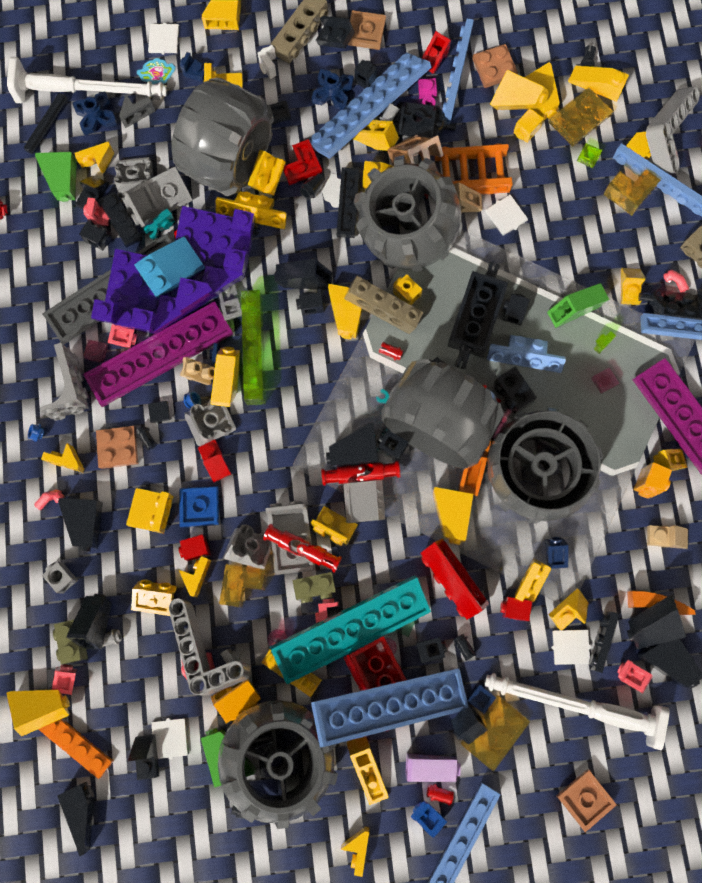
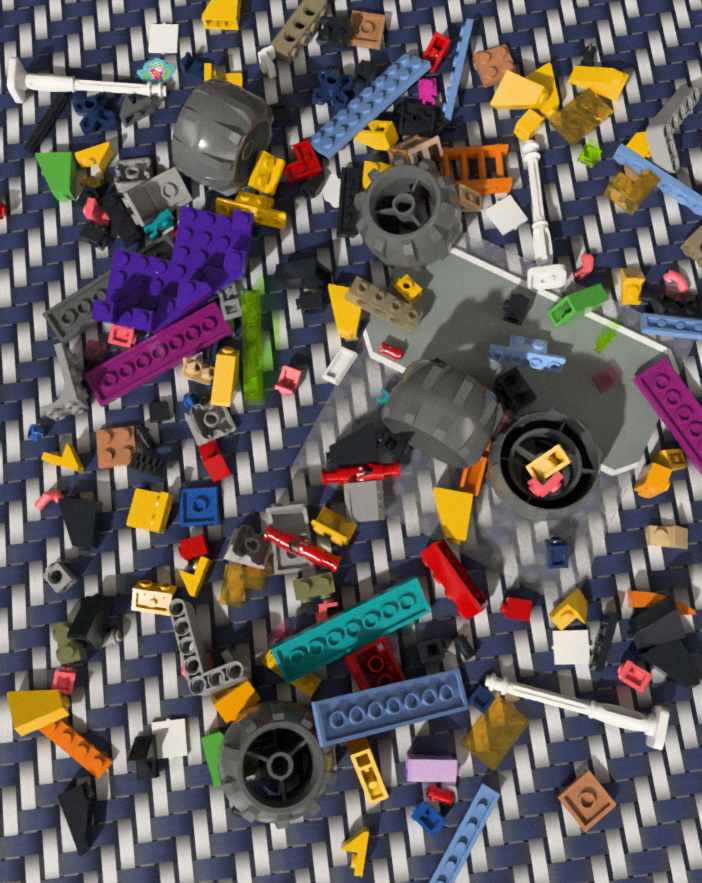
(147, 465): none -> black tyre
(166, 266): dark azure slope -> none
(288, 380): none -> coral bracket
(339, 365): none -> white tile
(389, 113): light grey pin -> none
(468, 725): black brick -> none
(477, 314): black brick -> none
(532, 581): yellow bracket -> none
(546, 273): none -> white piece
(549, 463): none -> yellow slope
(551, 484): none -> coral bracket
(588, 263): none -> coral arm

